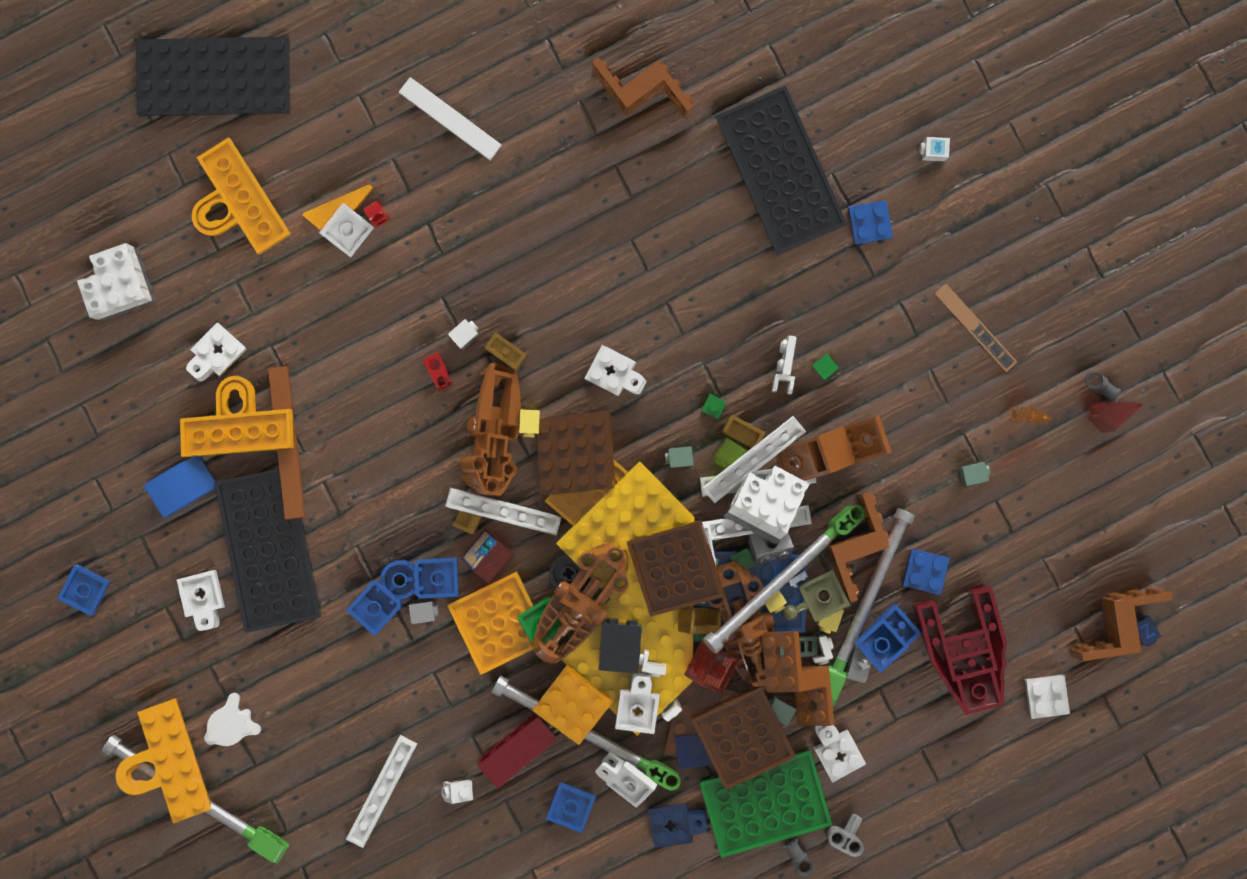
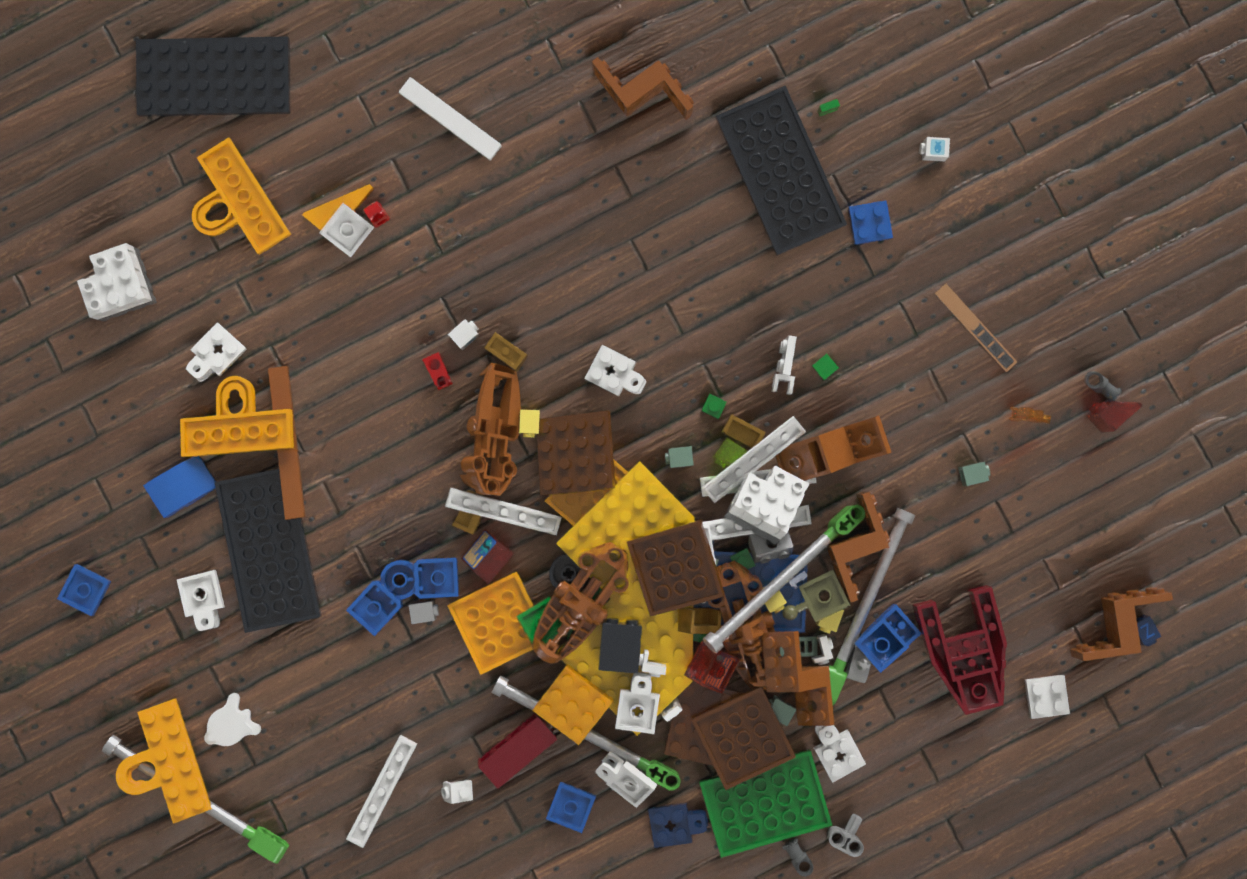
(691, 752): clear blue piece -> none
(828, 107): none -> green tile
(925, 571): blue plate -> none

